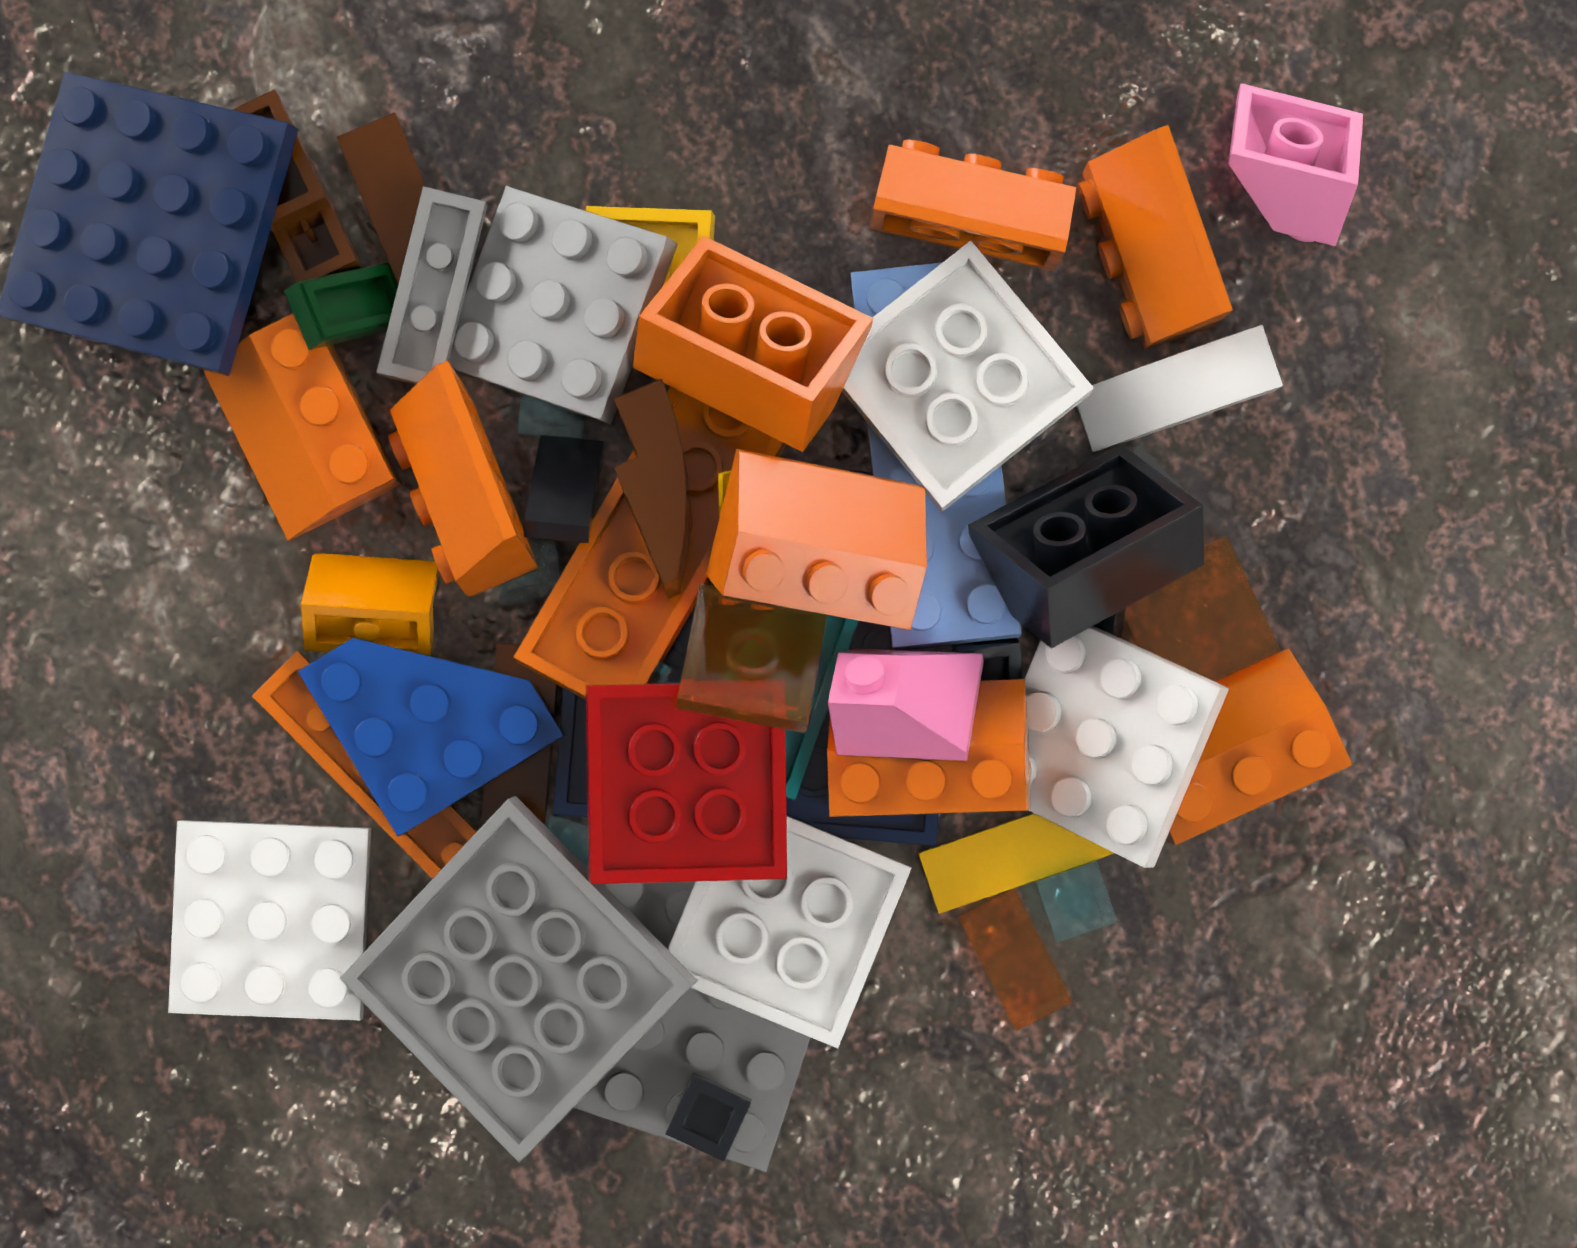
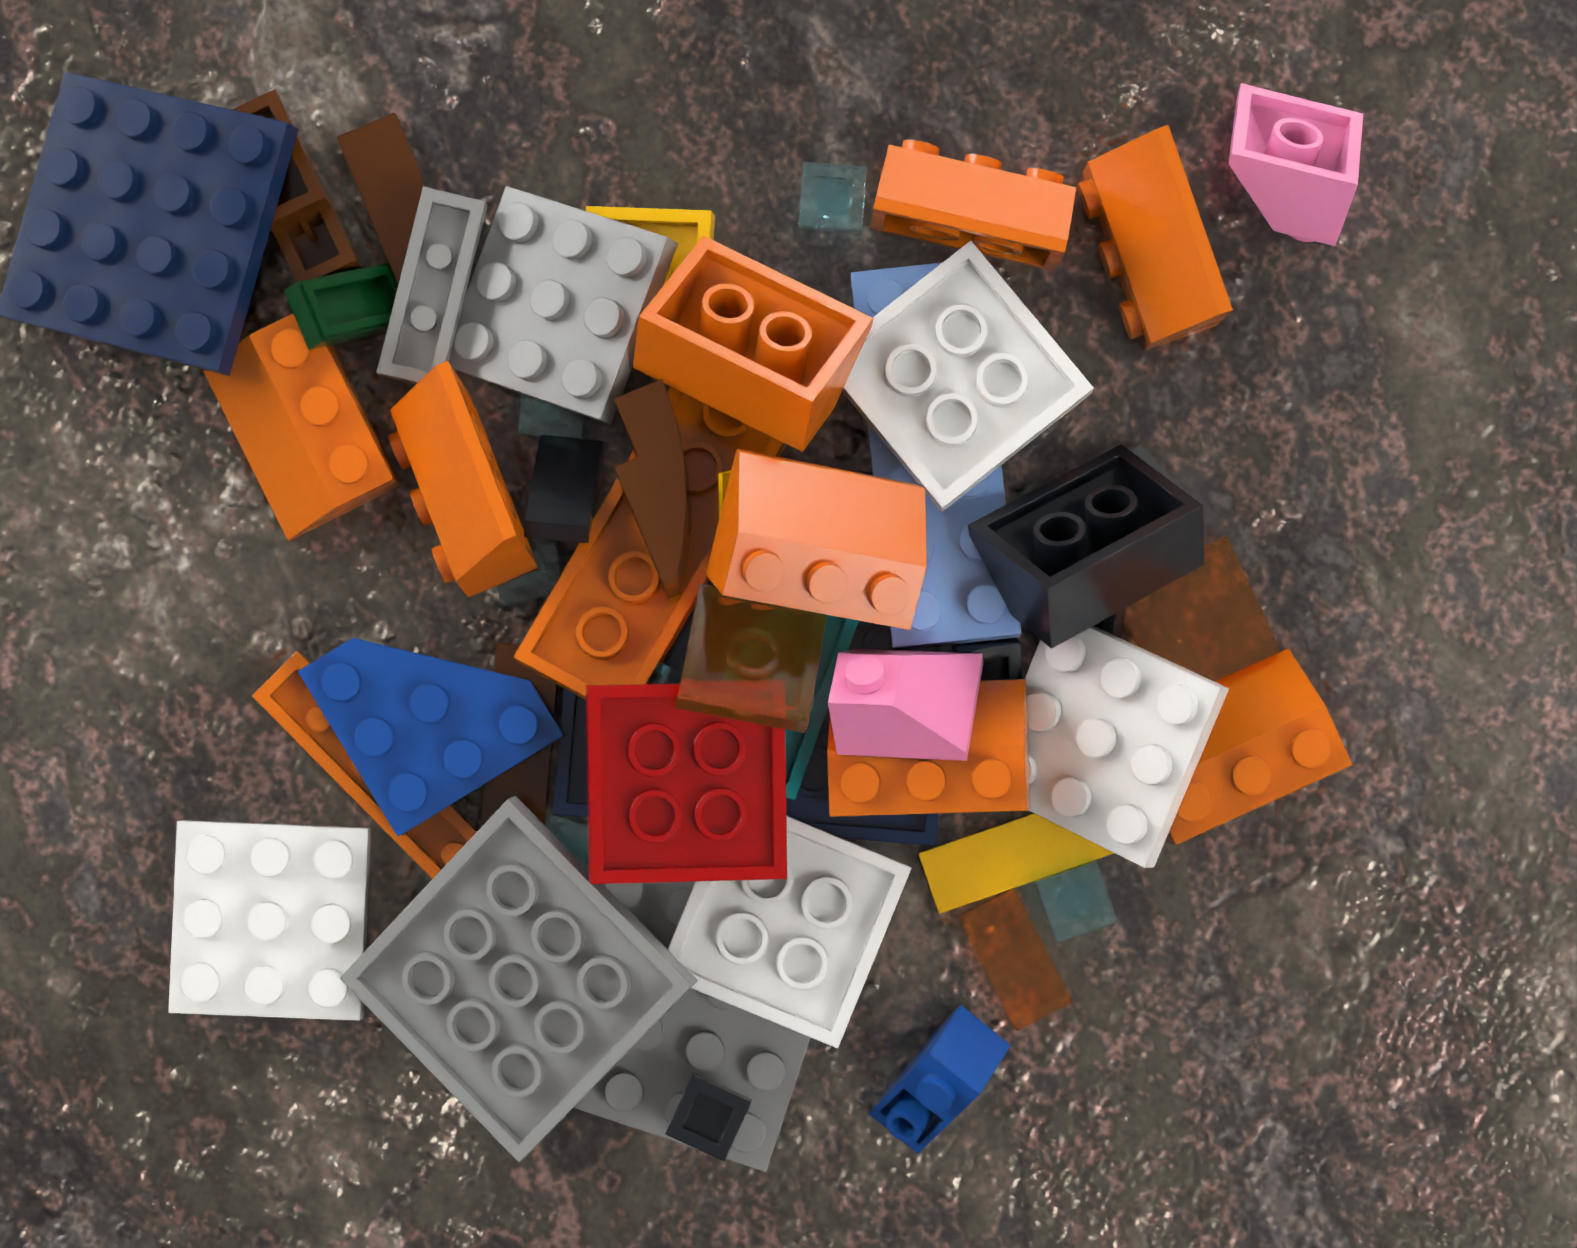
(370, 601): light orange panel -> none
(832, 197): none -> clear light blue plate
(940, 1079): none -> blue slope
(1179, 389): white slope -> none

